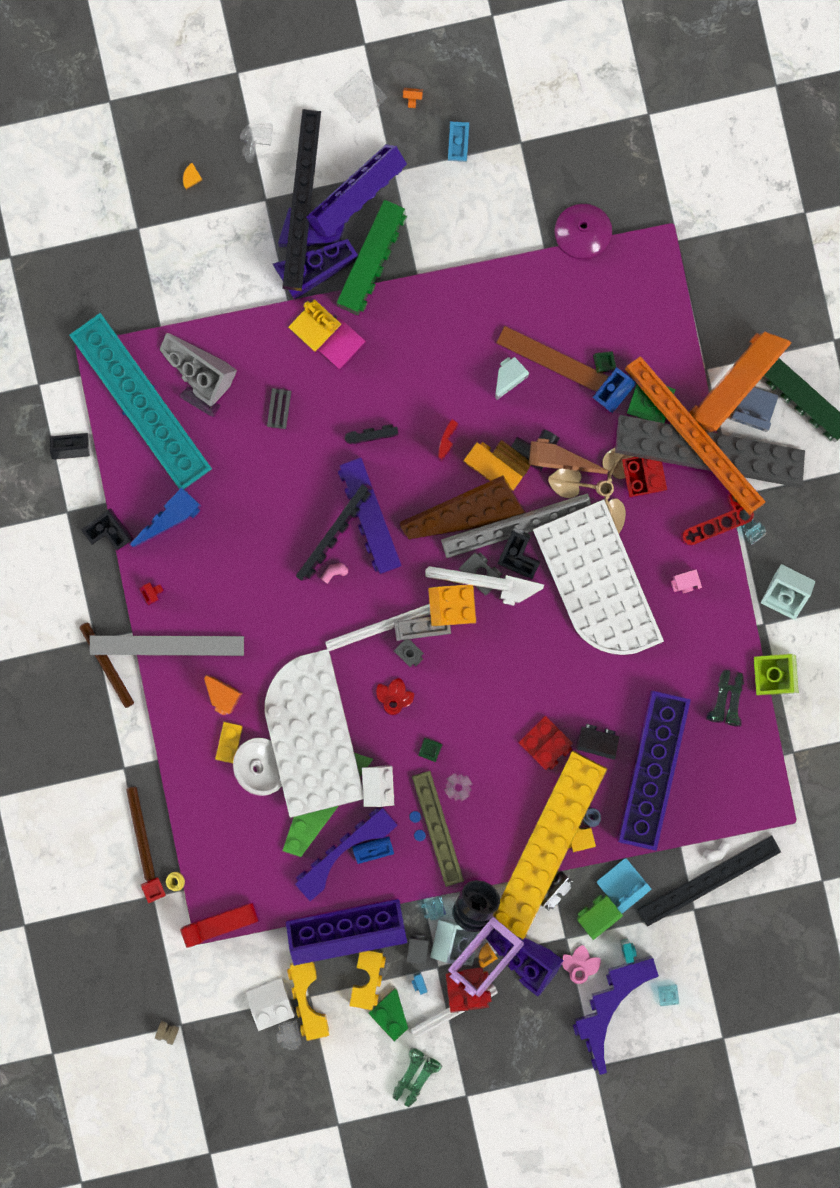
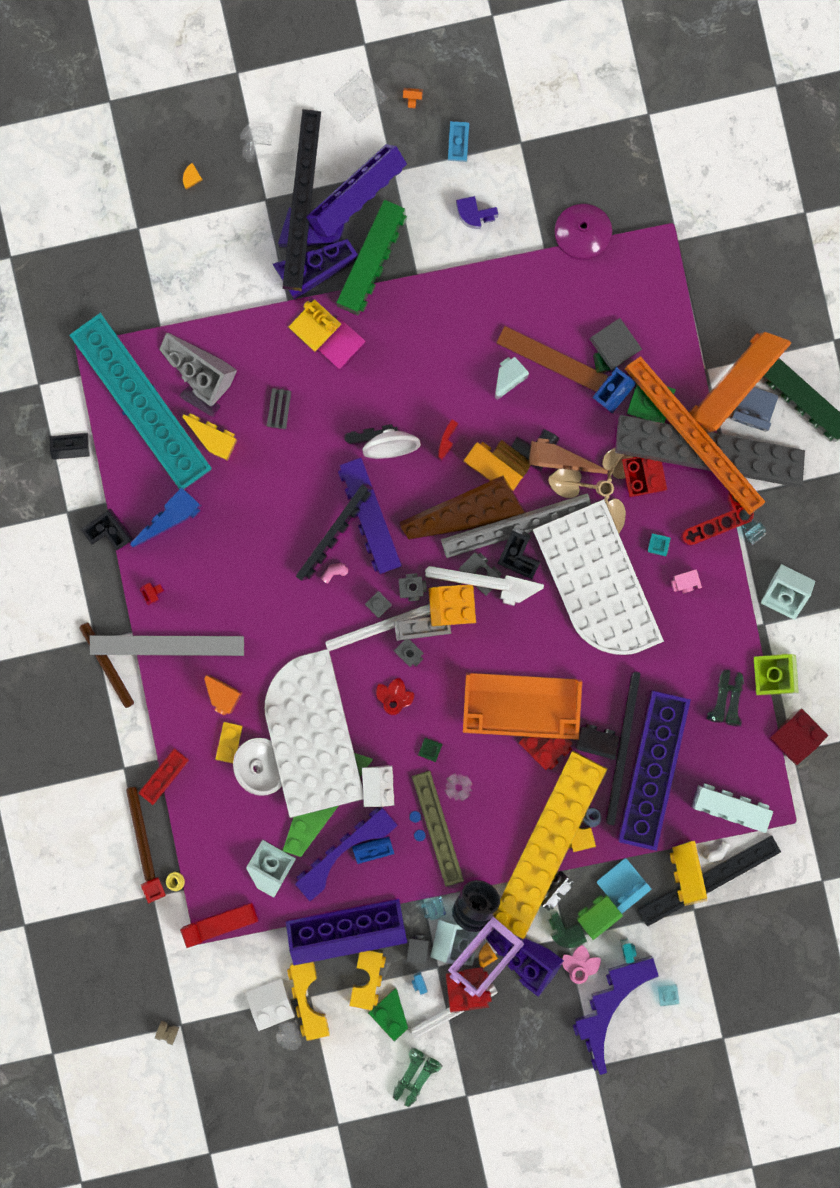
(163, 776): none -> red tile
(215, 441): none -> yellow slope
(269, 867): none -> light aqua slope
(378, 604): none -> dark grey brick
(391, 444): none -> white dish
(404, 584): none -> dark grey brick
(471, 216): none -> dark purple brick
(522, 706): none -> orange slope
(566, 937): none -> clear green brick
(615, 343): none -> dark grey tile
(622, 749): none -> black tile
(658, 545): none -> teal plate
(688, 874): none -> yellow slope
(731, 808): none -> light aqua wedge
(798, 736): none -> dark red slope

